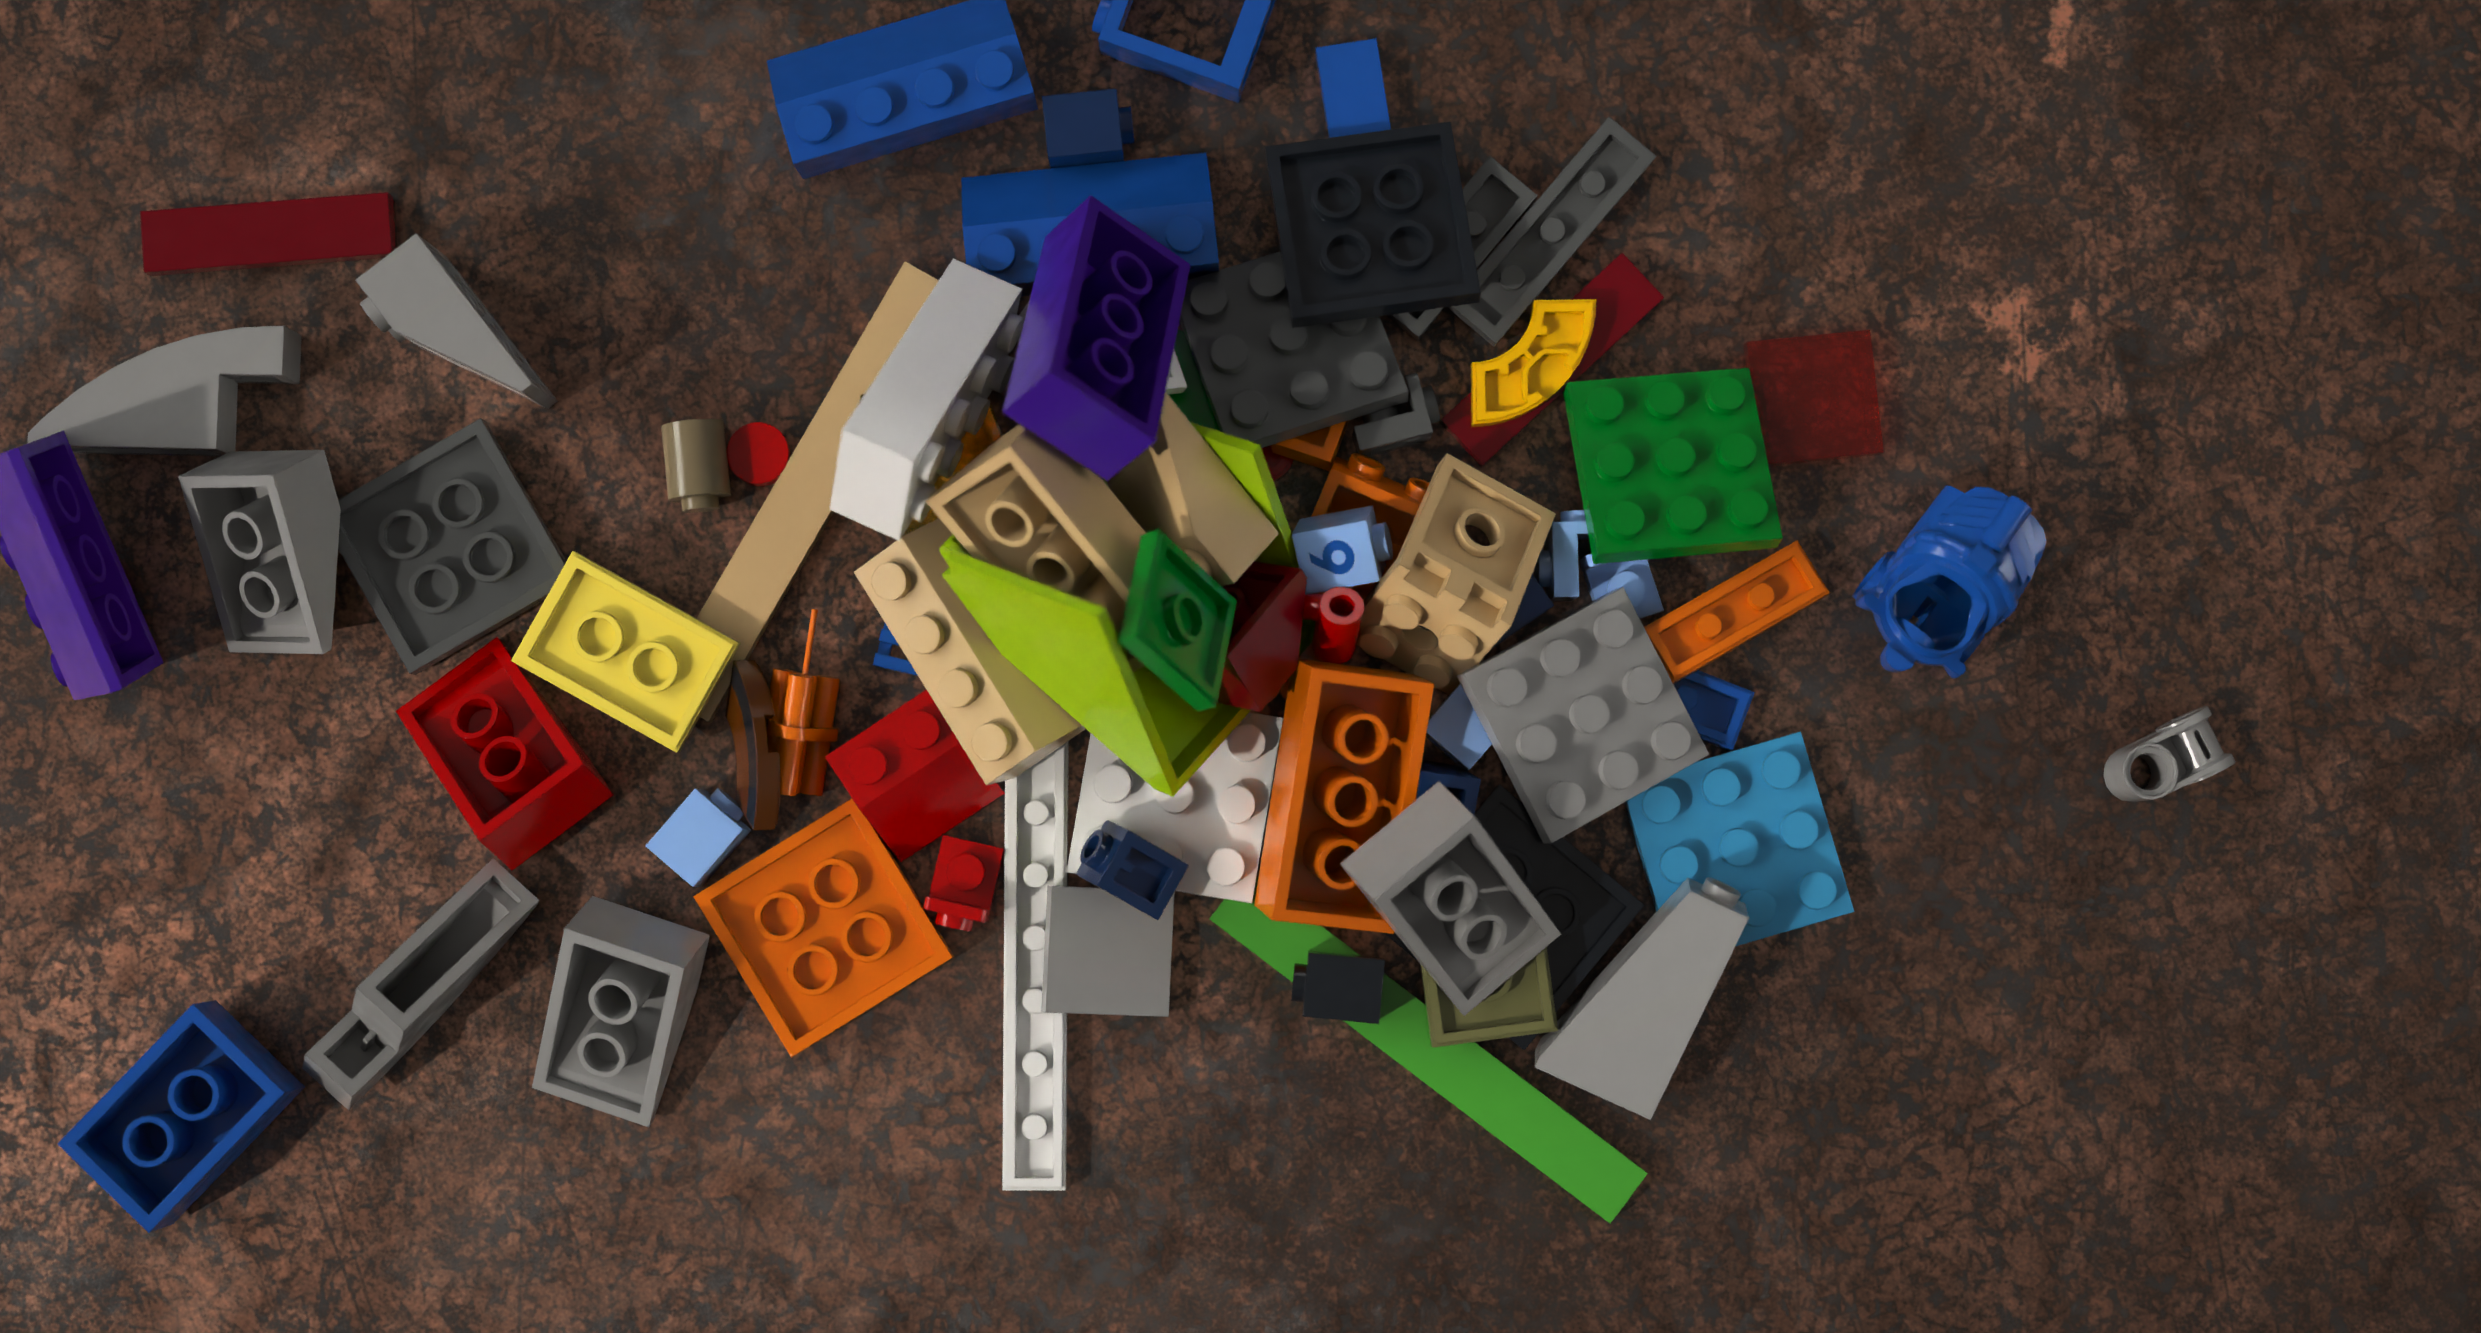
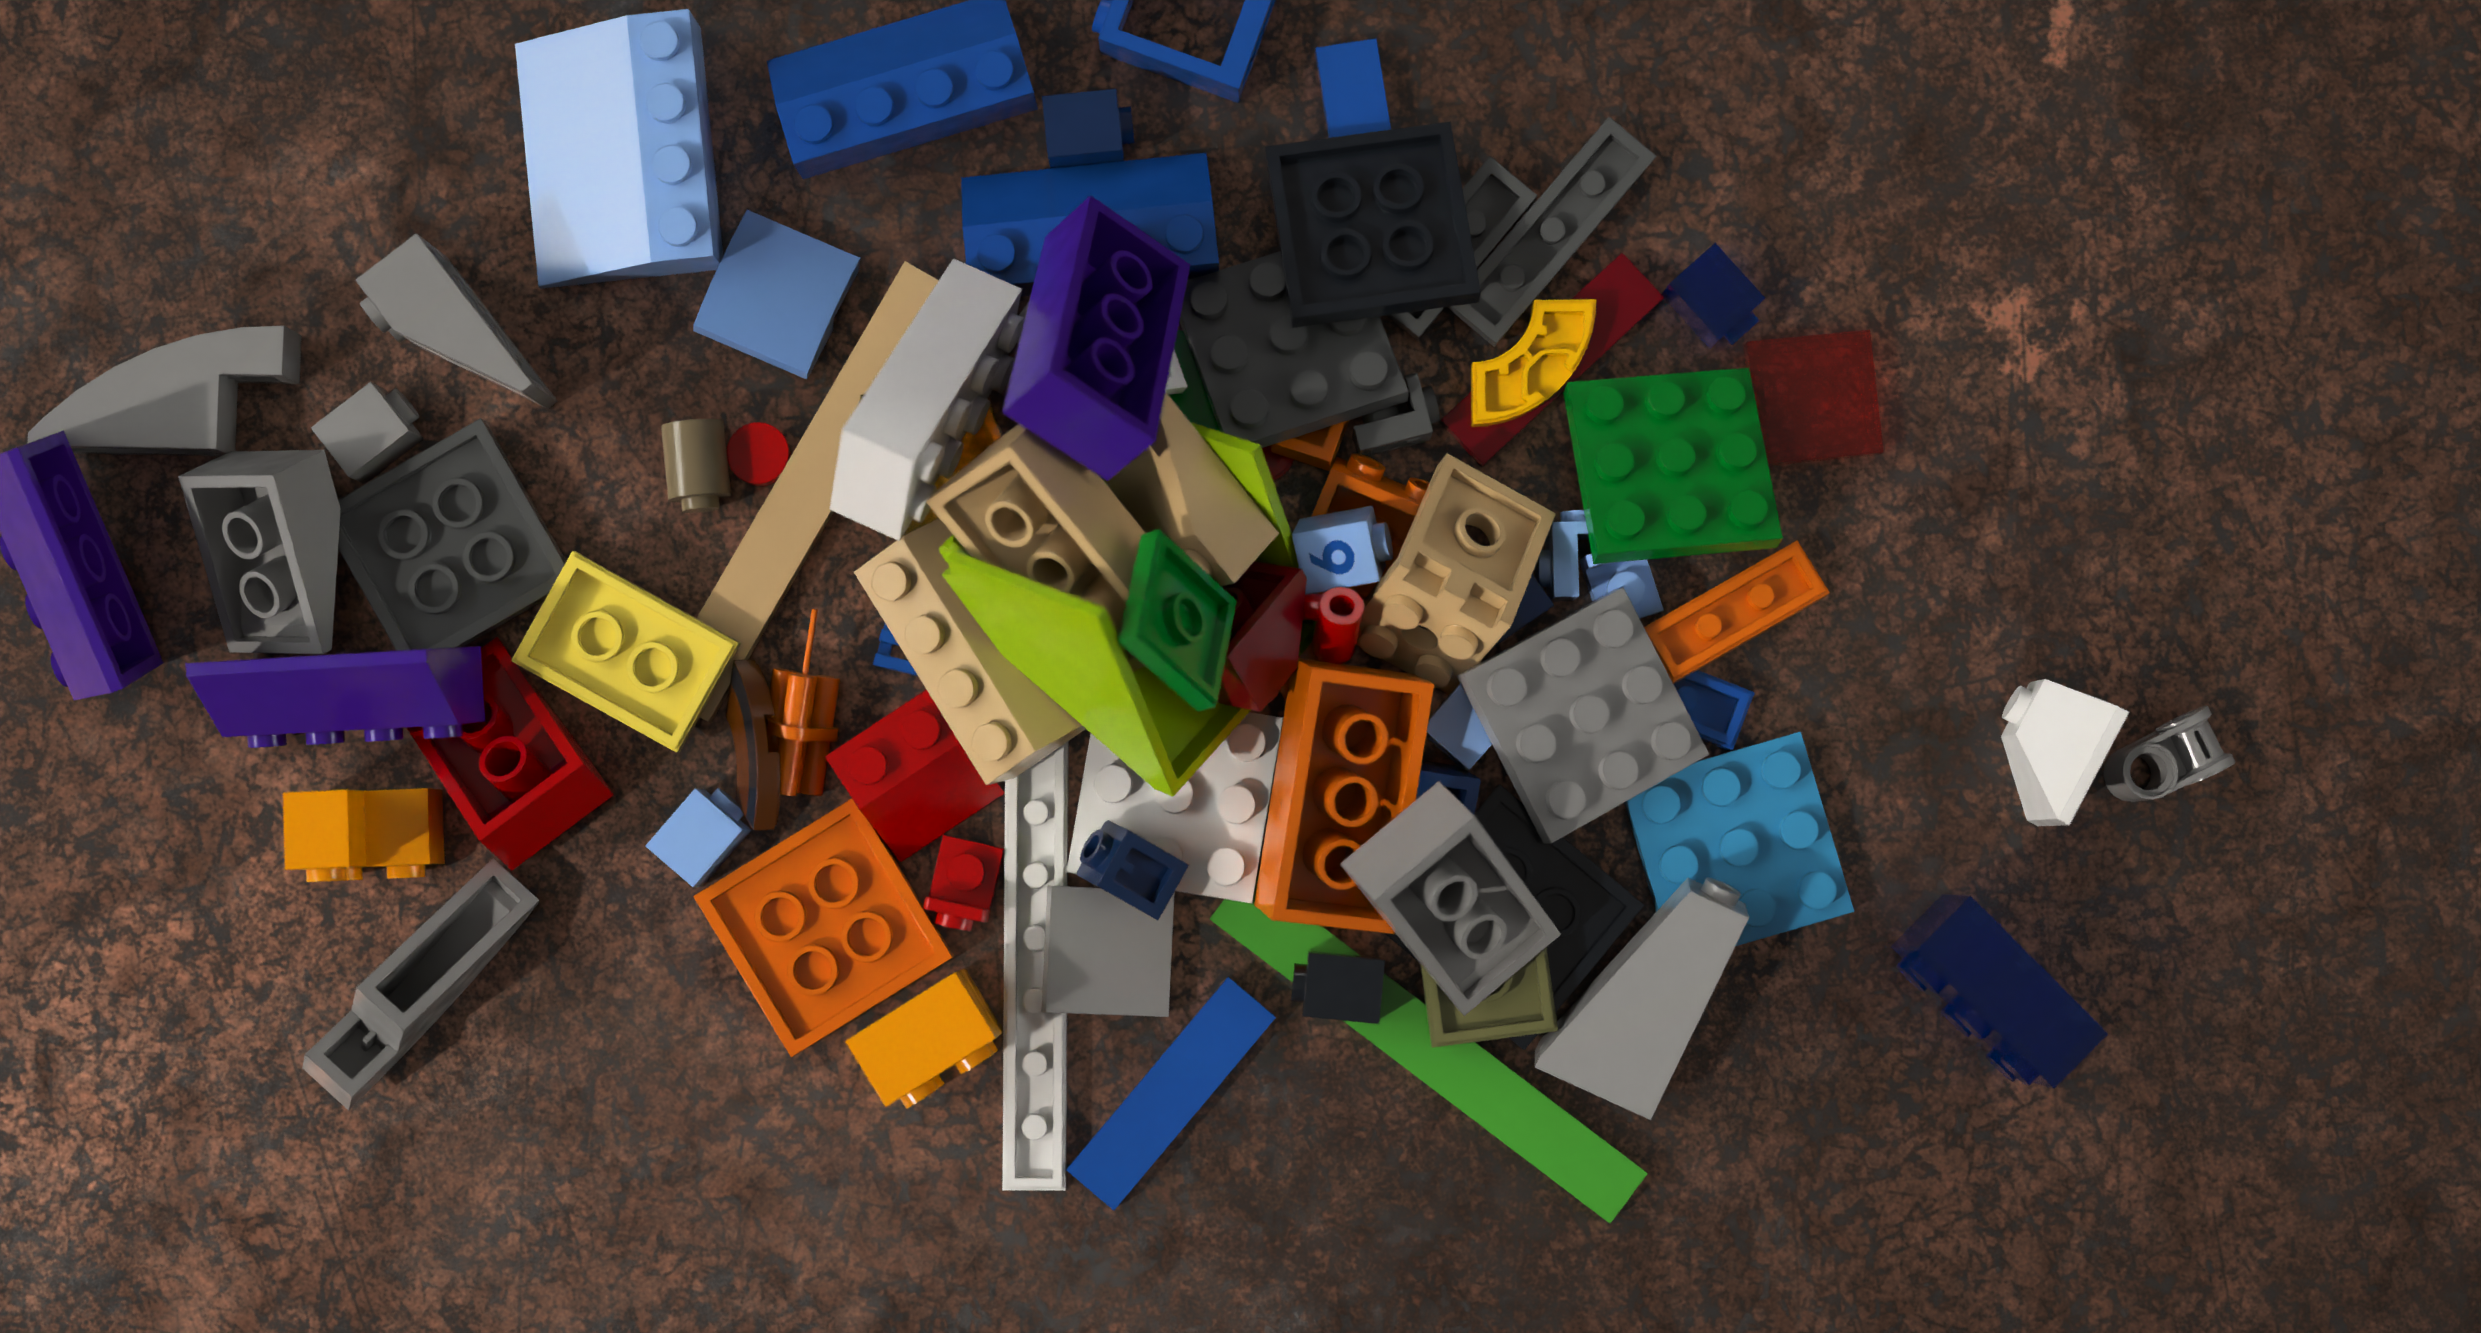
(181, 1115): blue brick -> none
(268, 234): dark red tile -> none
(342, 694): none -> dark purple slope
(346, 830): none -> light orange brick
(369, 431): none -> light grey brick
(618, 1009): light grey slope -> none
(619, 150): none -> light blue slope
(776, 294): none -> medium blue slope
(925, 1037): none -> light orange brick
(1171, 1093): none -> blue tile
(1714, 298): none -> clear blue brick
(1955, 575): blue helmet -> none
(1996, 992): none -> clear blue brick
(2056, 747): none -> white slope

